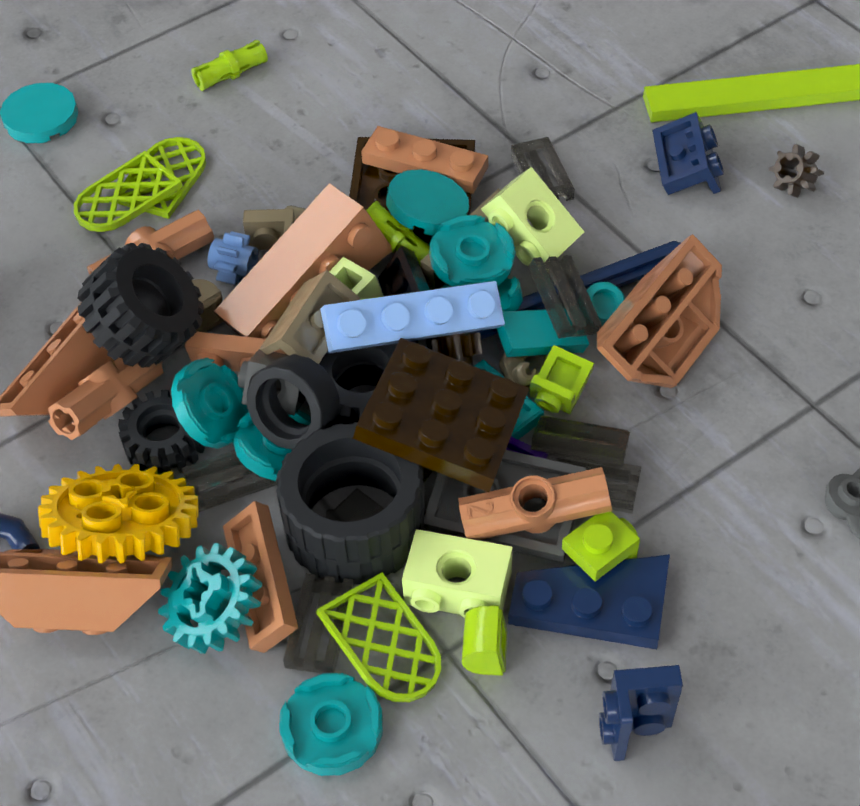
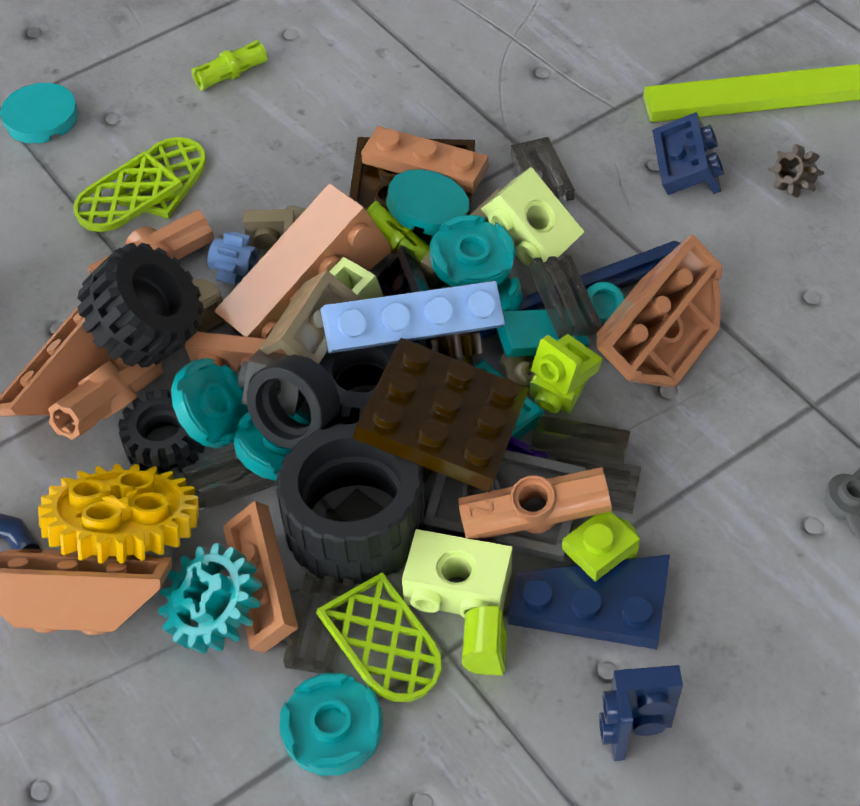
(565, 363): none -> lime bracket

